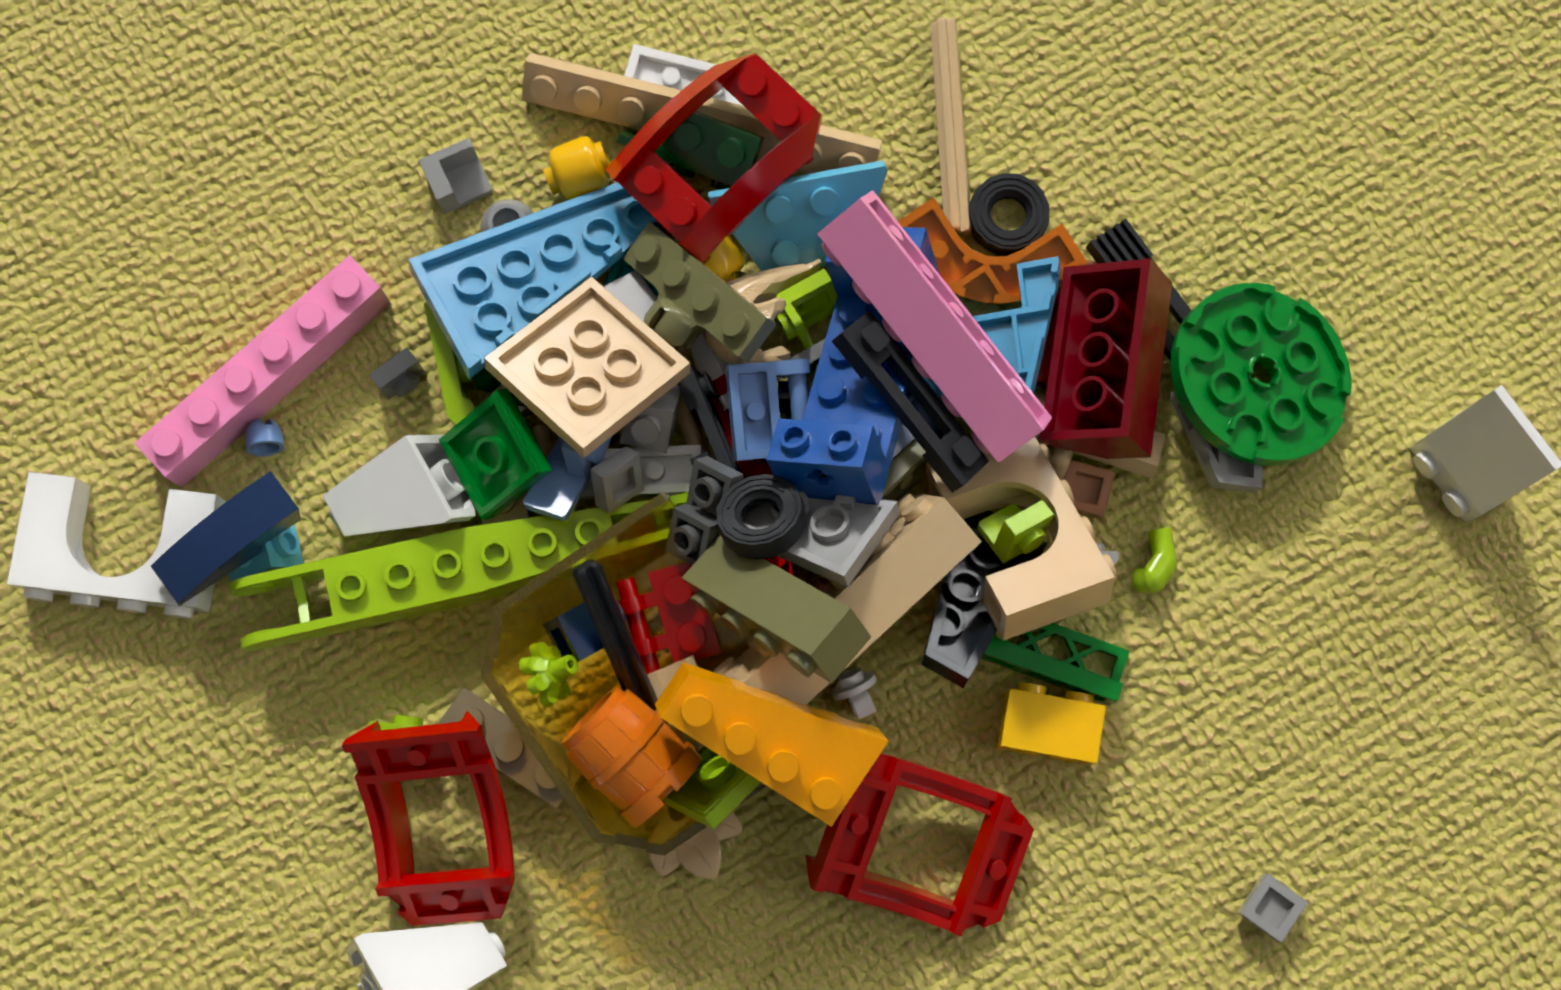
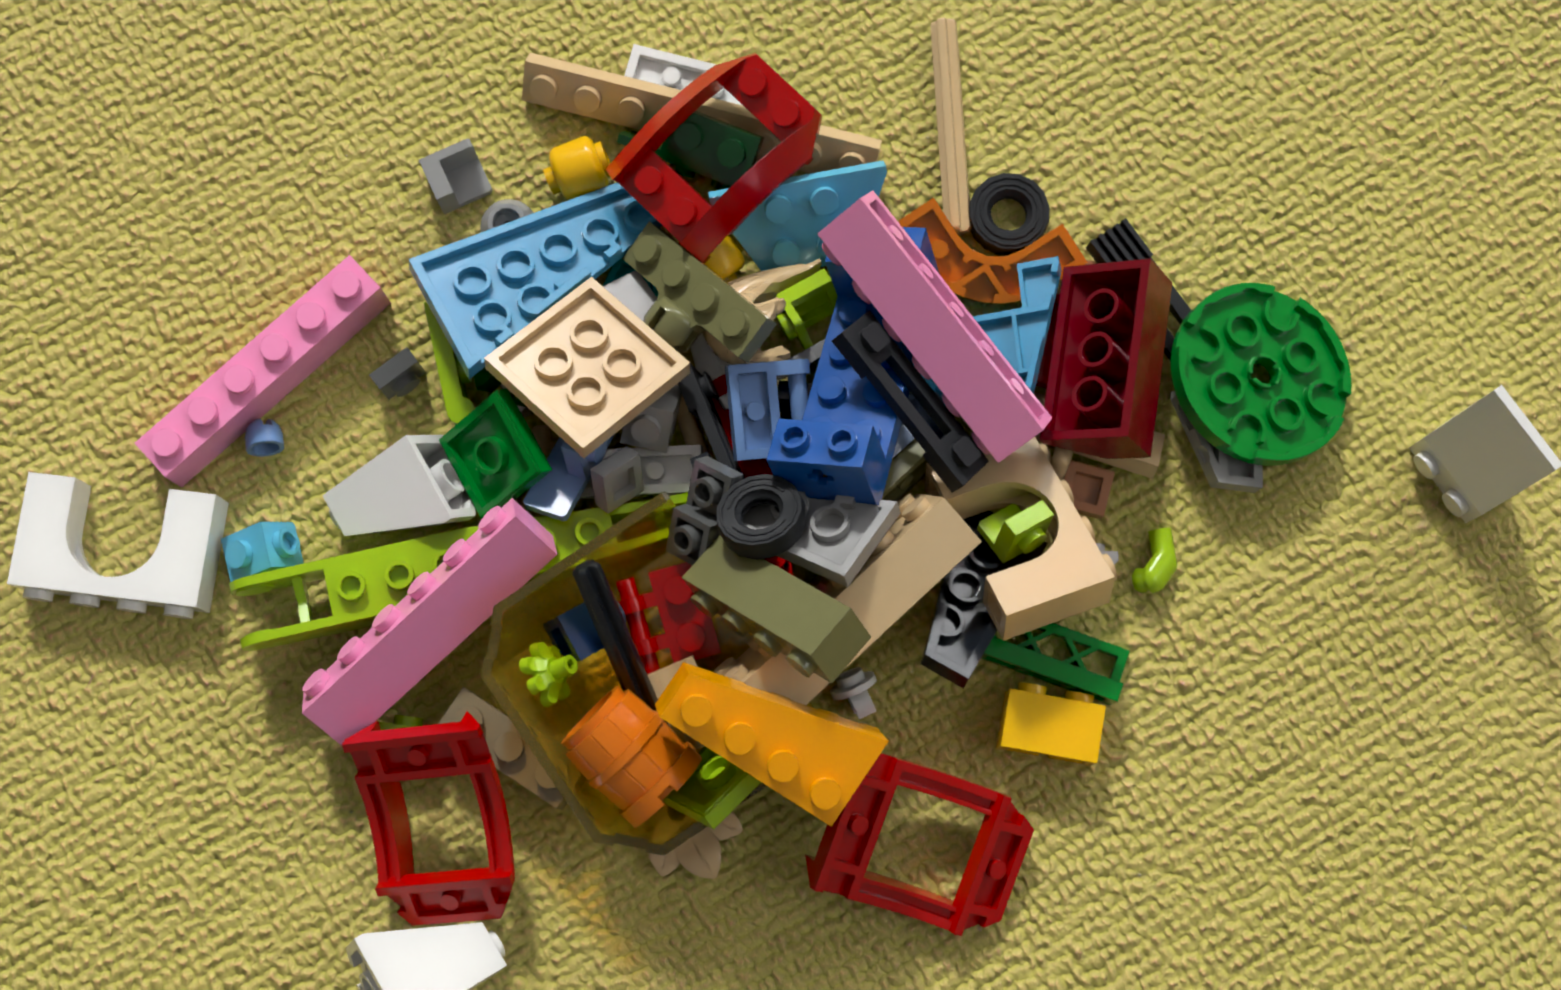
(226, 538): dark blue slope -> none
(427, 622): none -> bright pink brick
(1272, 907): light grey plate -> none

